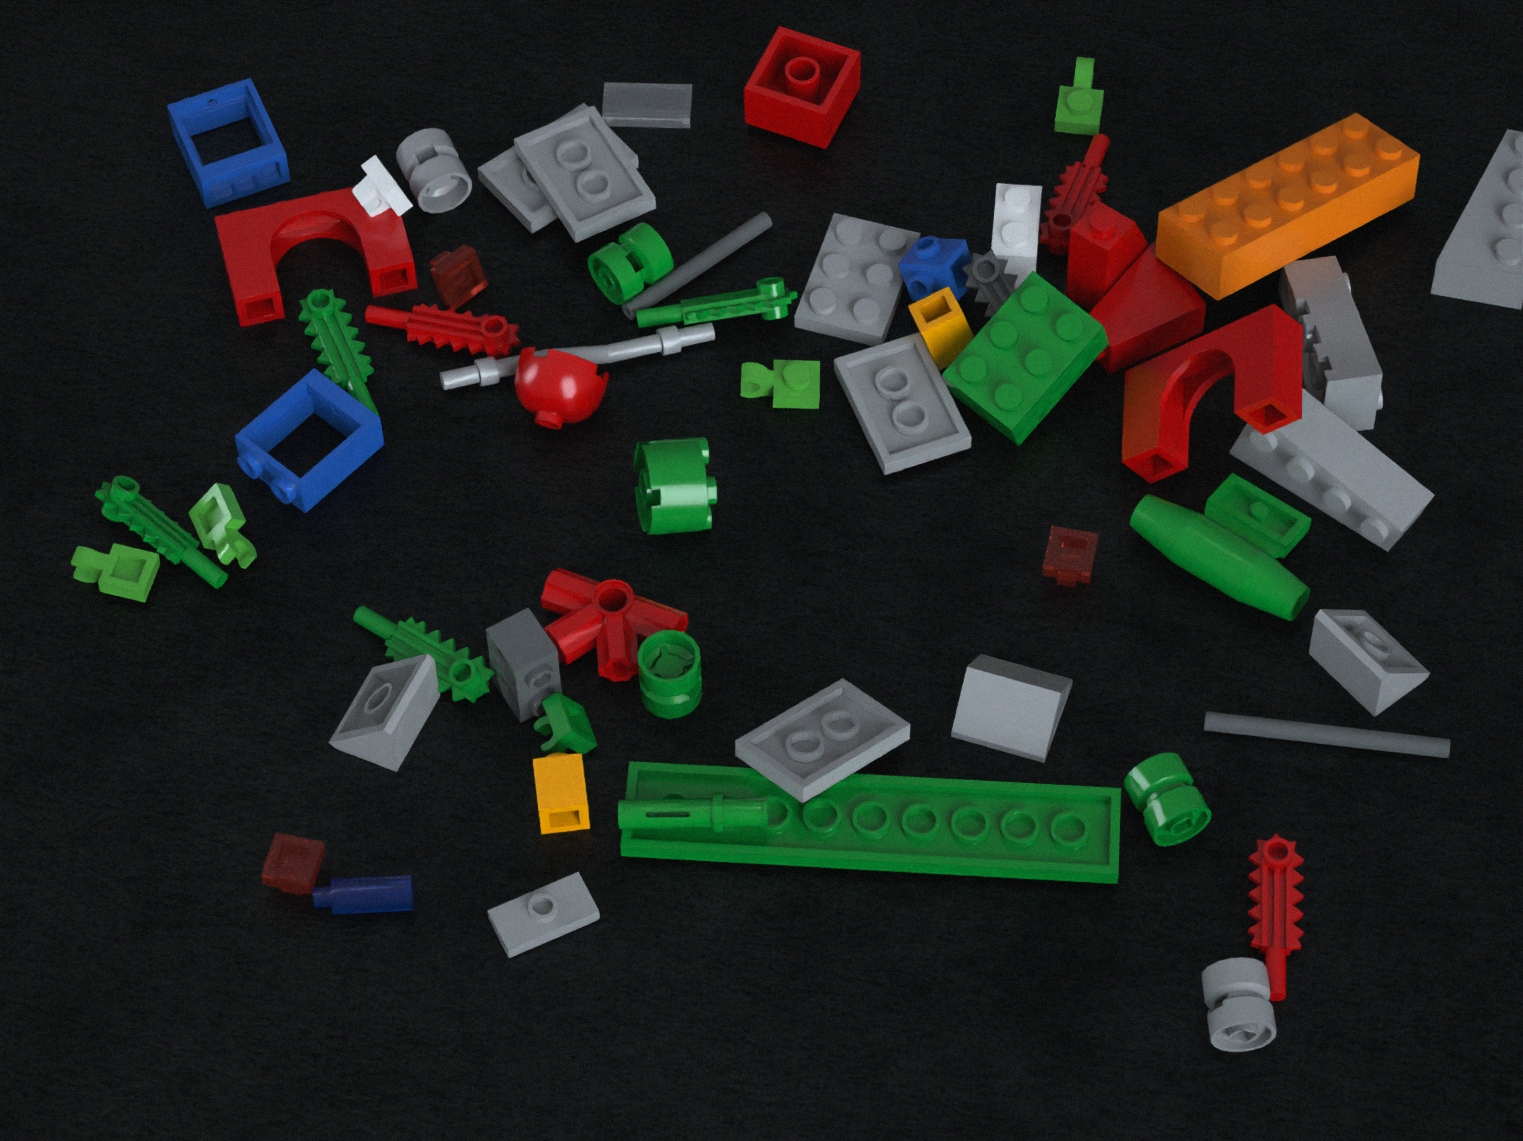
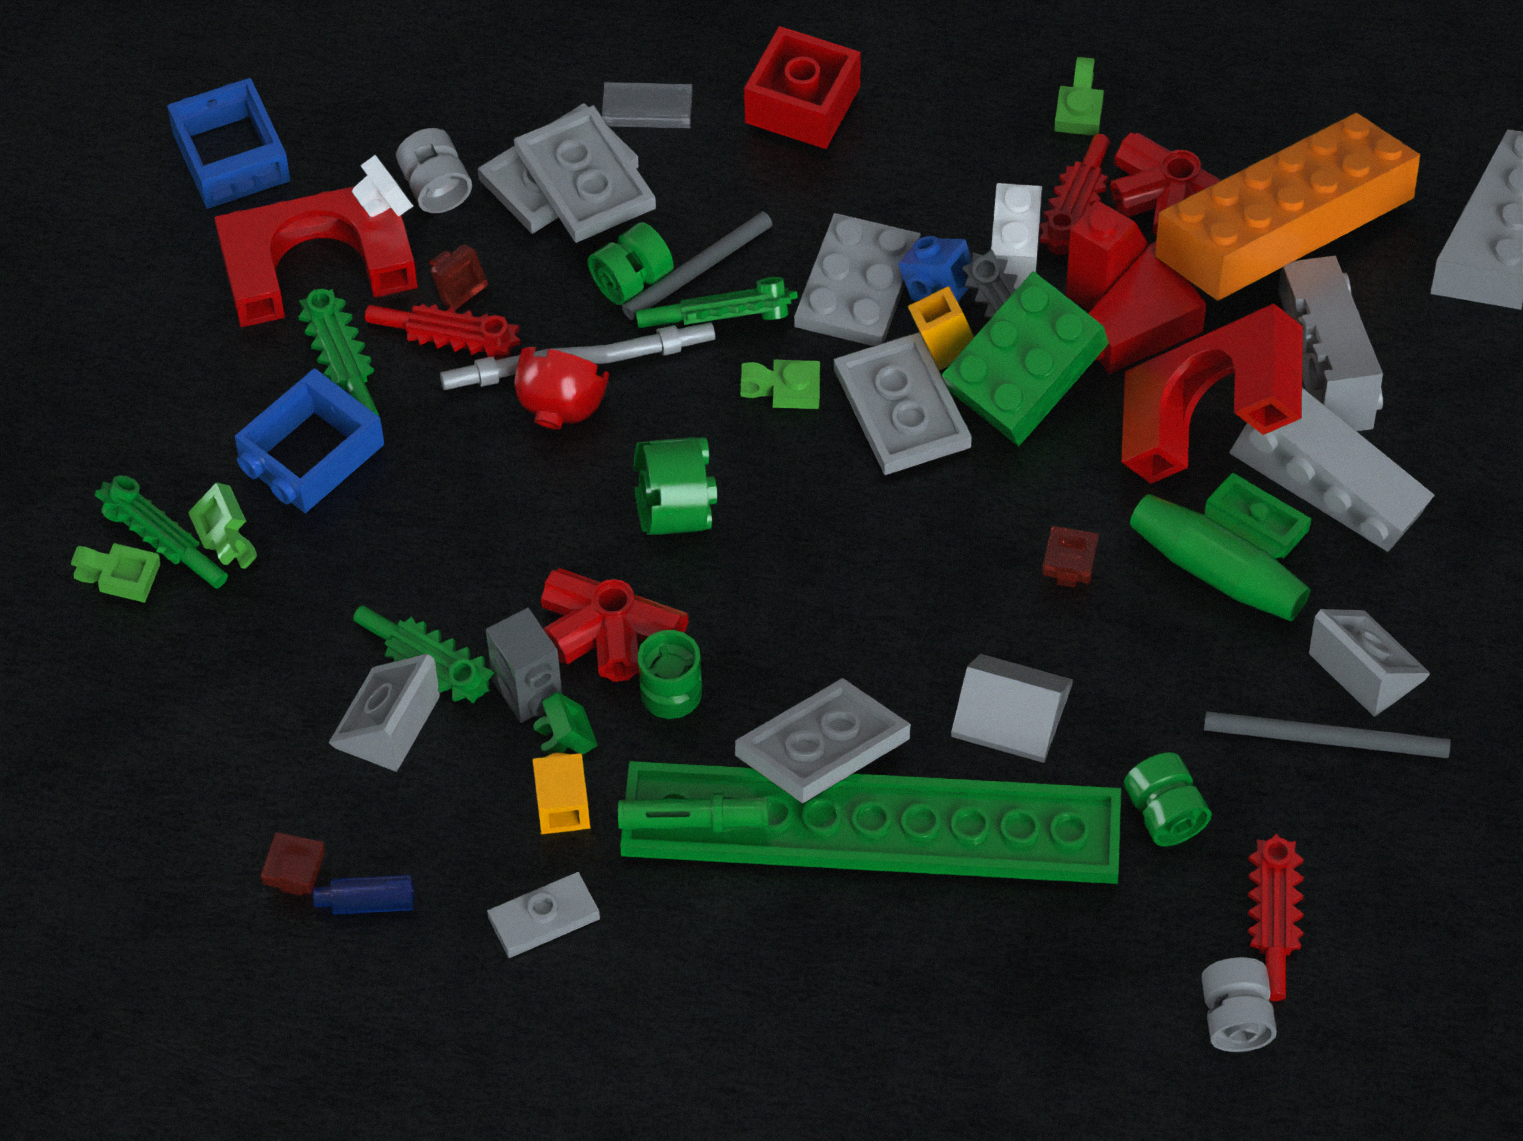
(1156, 177): none -> red piece

